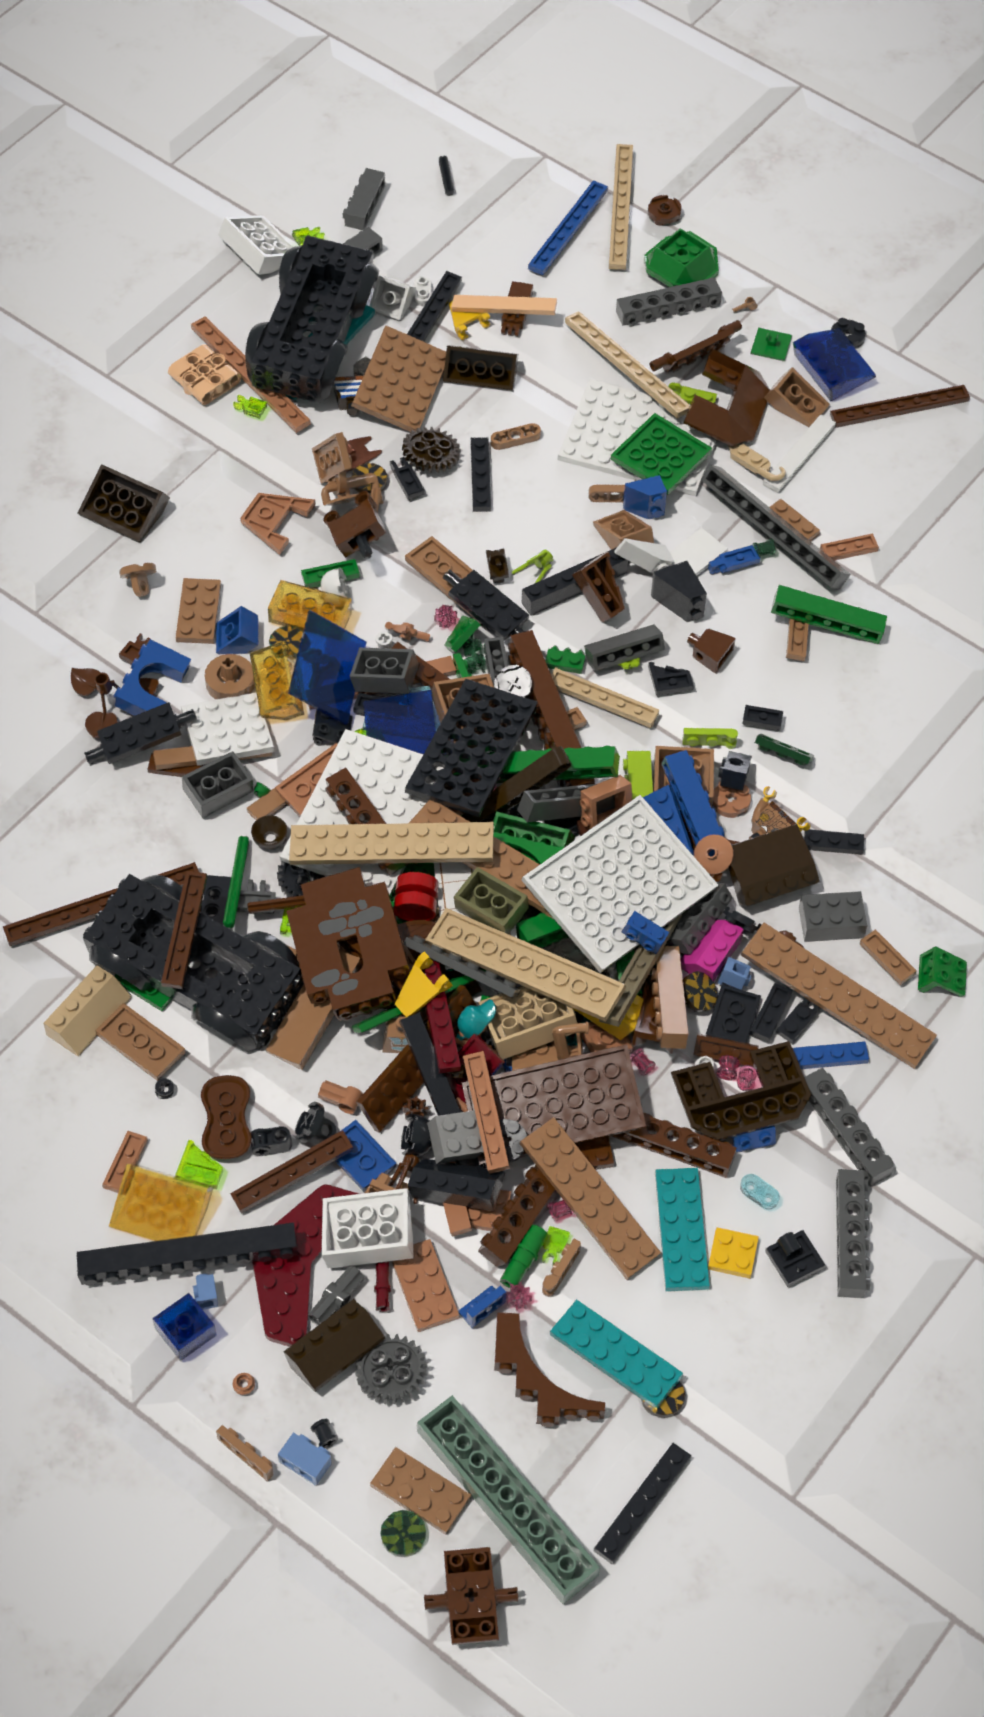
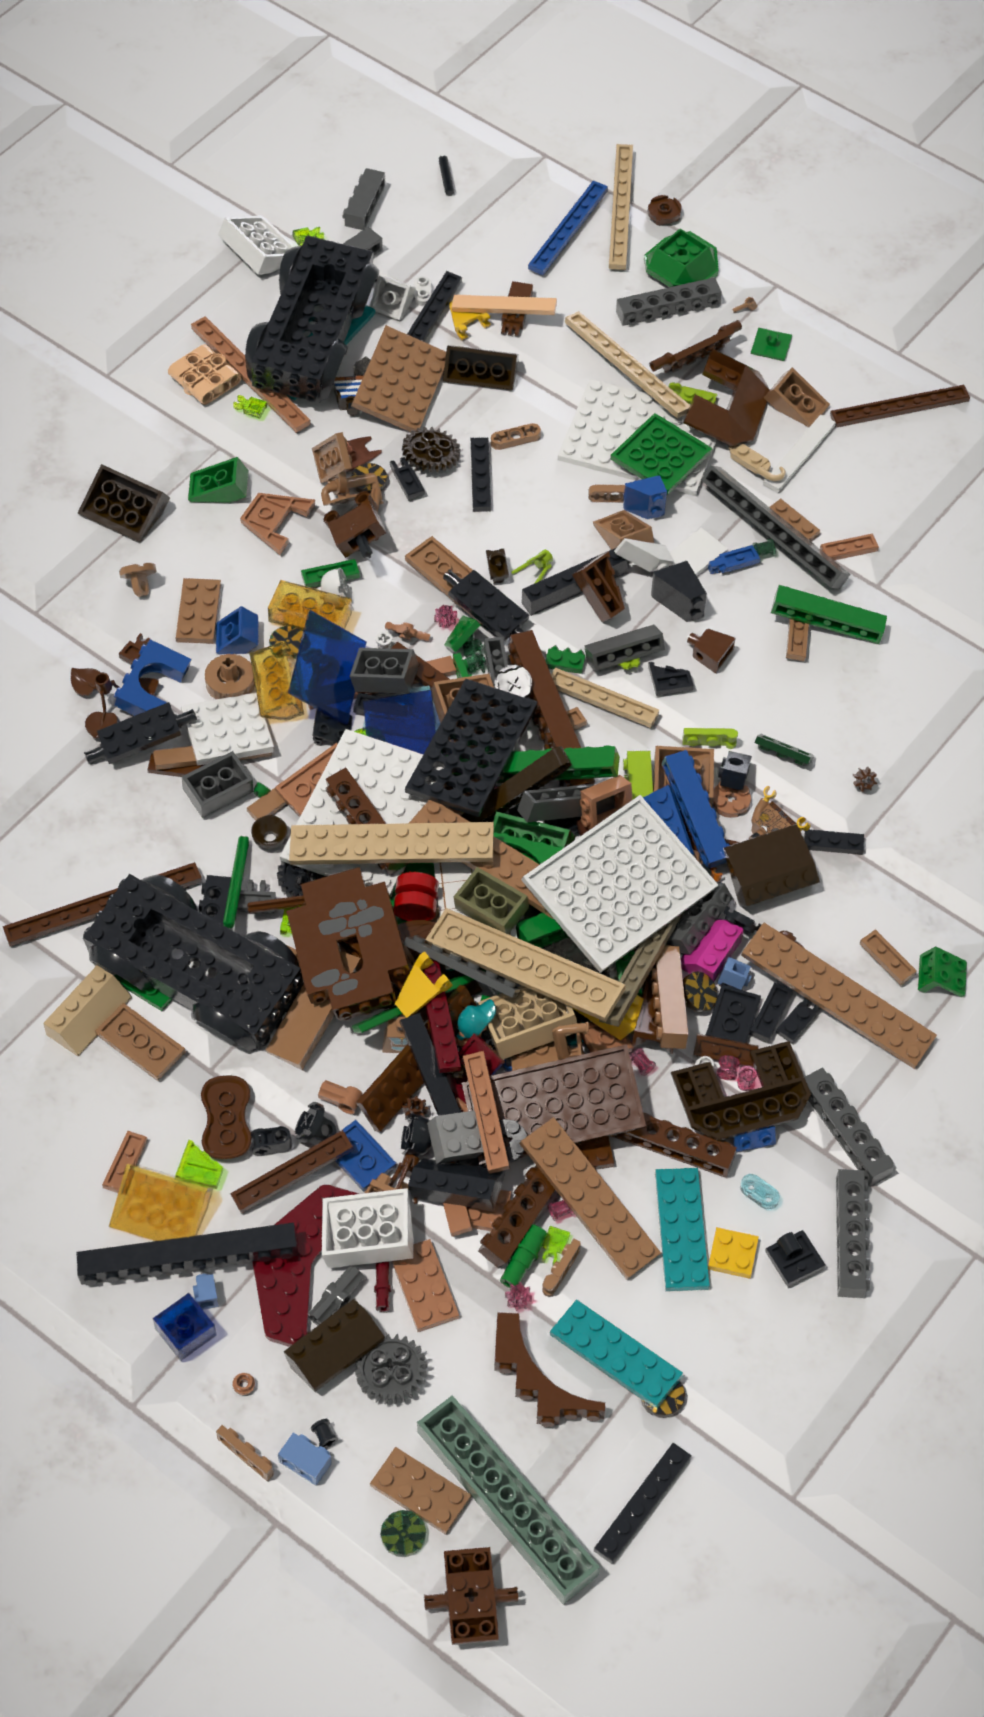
(164, 1082): black bush -> none
(184, 930): reddish brown plate -> none
(219, 482): none -> green slope
(483, 1305): blue bracket -> none
(645, 932): blue bracket -> none
(723, 854): nougat dish -> none
(762, 717): black plate -> none
(832, 362): clear blue slope -> none
(832, 916): dark grey brick -> none
(832, 1055): blue plate -> none
(855, 330): black plate -> none
(863, 774): none -> reddish brown gear

